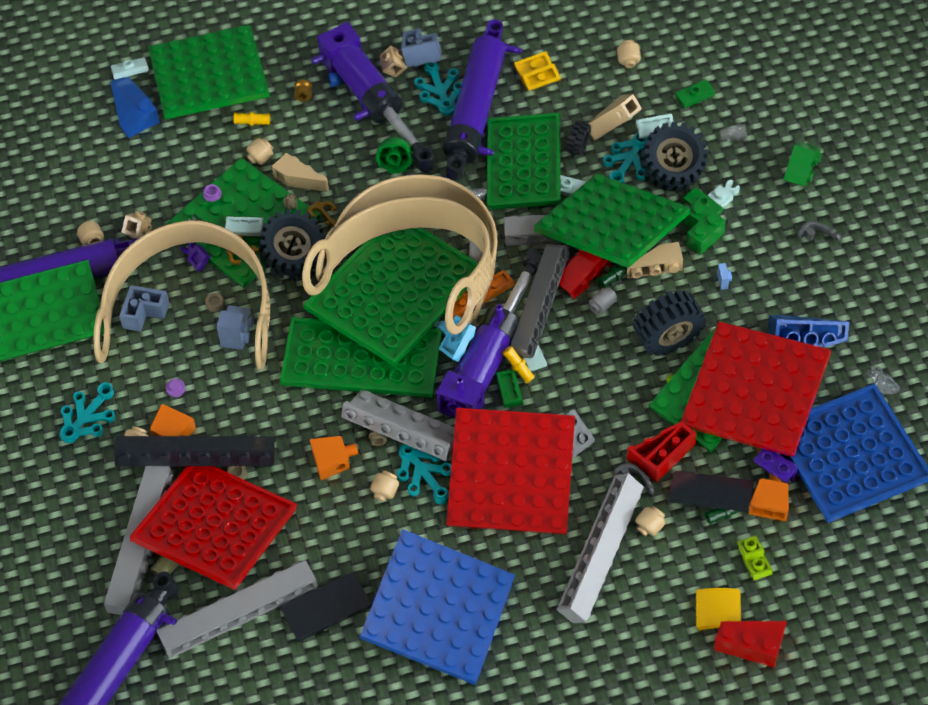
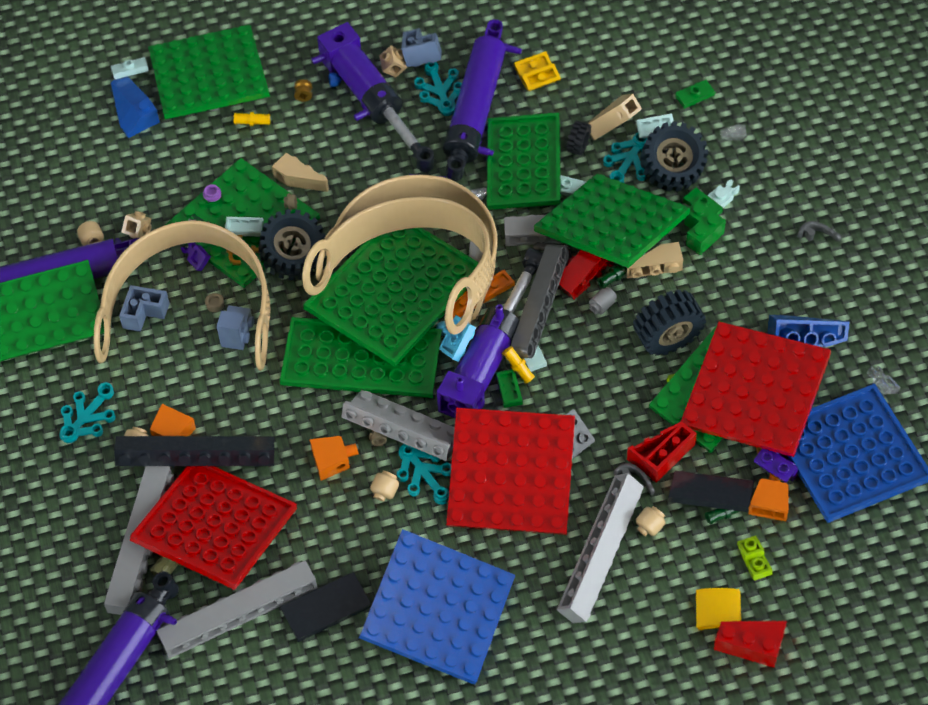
(175, 387): medium lavender plate -> none
(239, 471): dark tan tile -> none
(259, 151): tan head -> none
(319, 207): pearl gold piece -> none
(394, 155): green cylinder -> none
(628, 53): tan head -> none
(724, 276): light blue plate -> none
(801, 163): green brick -> none

